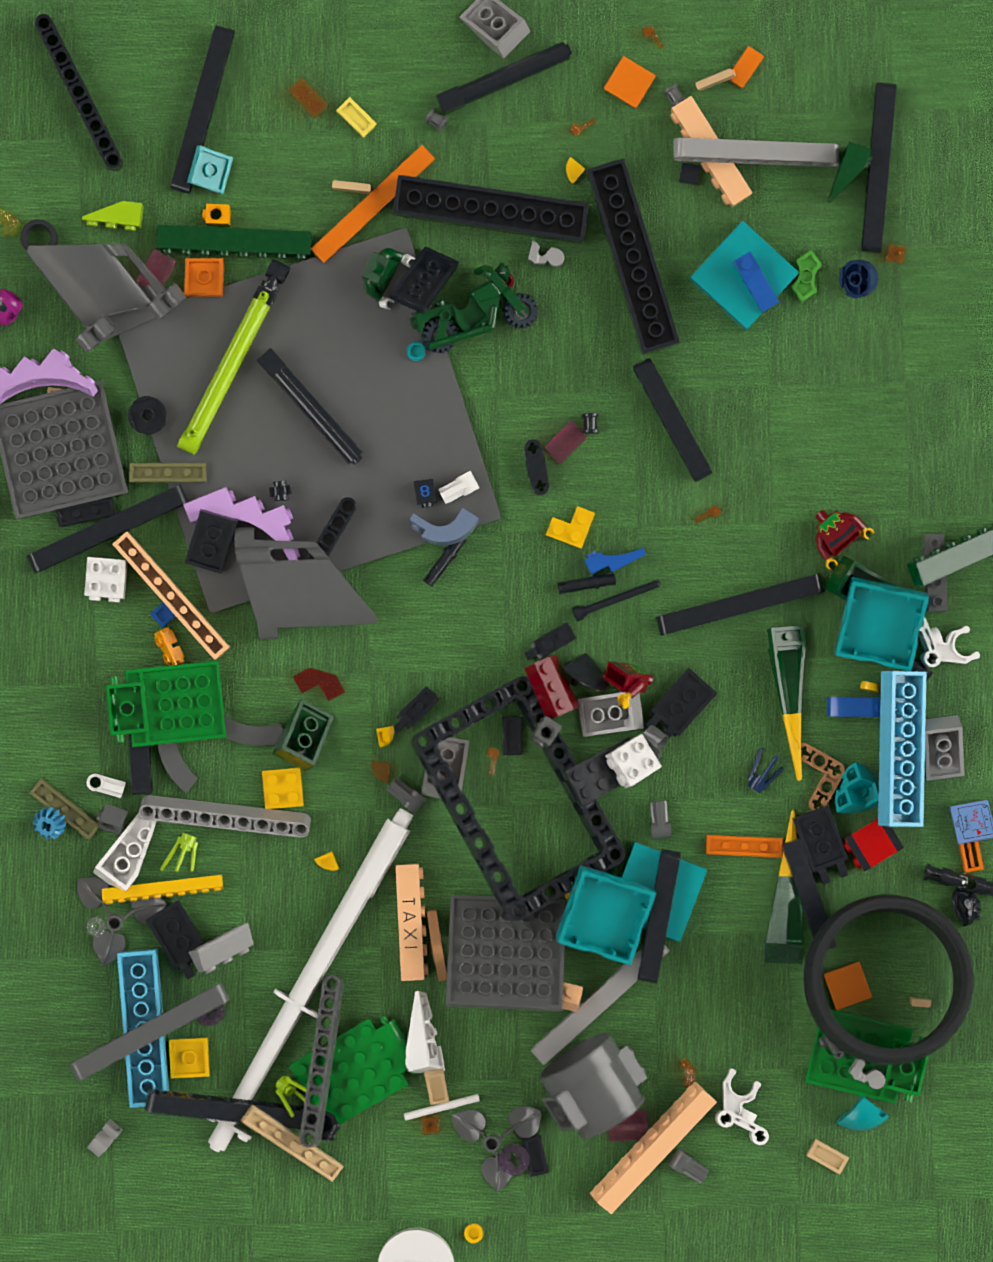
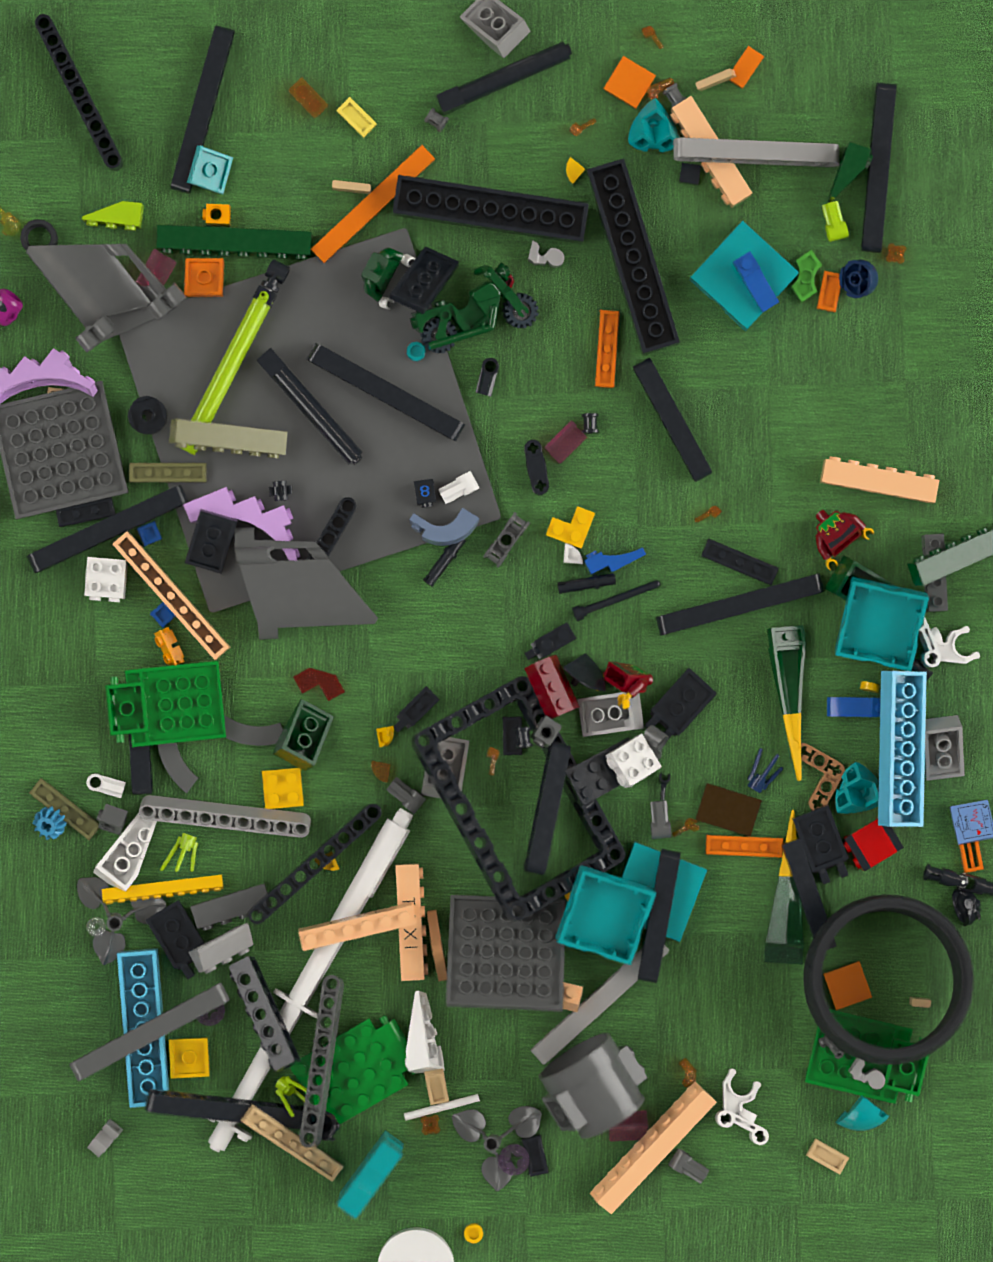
(149, 533): none -> blue tile
(228, 437): none -> brick
(228, 906): none -> dark grey brick
(289, 1054): none -> brick
(323, 860): none -> black beam
(357, 926): none -> light nougat brick
(370, 1174): none -> teal tile
(385, 392): none -> black beam
(487, 379): none -> black piece
(512, 530): none -> dark grey piece
(523, 737): none -> black bush
(547, 808): none -> black beam
(572, 555): none -> white tile
(607, 349): none -> orange tile
(653, 129): none -> teal brick
(659, 87): none -> clear orange arm
(663, 786): none -> black hand
(689, 825): none -> clear orange hand
(728, 809): none -> dark brown tile
(739, 562): none -> black tile
(829, 292): none -> orange tile
(835, 226): none -> lime piece
(879, 481): none -> light nougat brick

